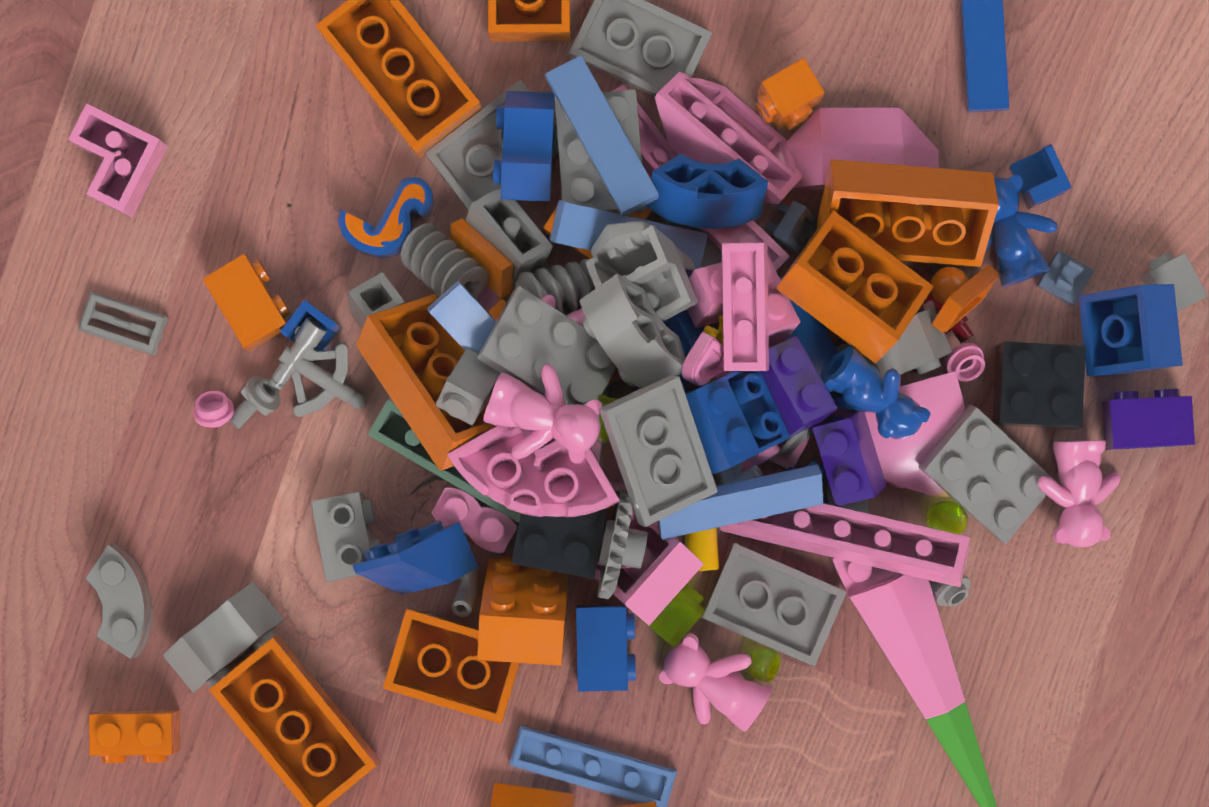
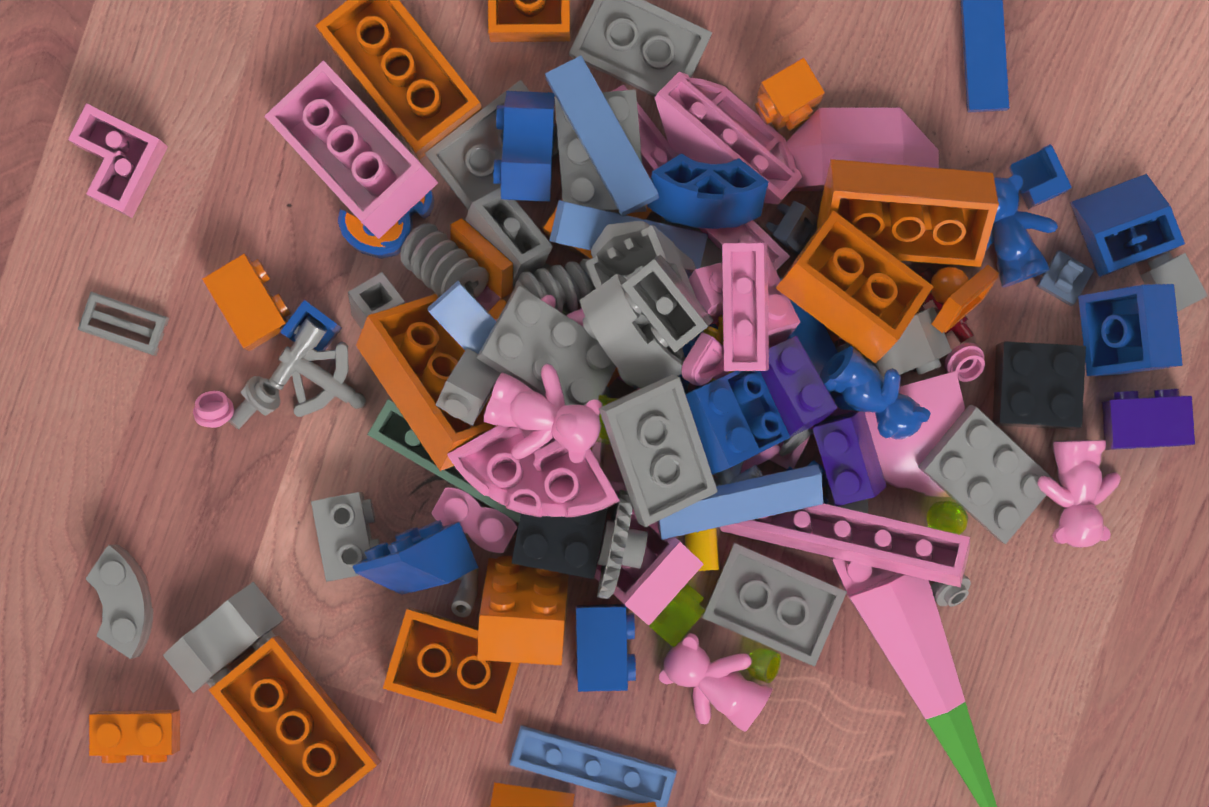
(351, 149): none -> bright pink brick
(666, 304): none -> light grey brick
(1126, 224): none -> blue slope

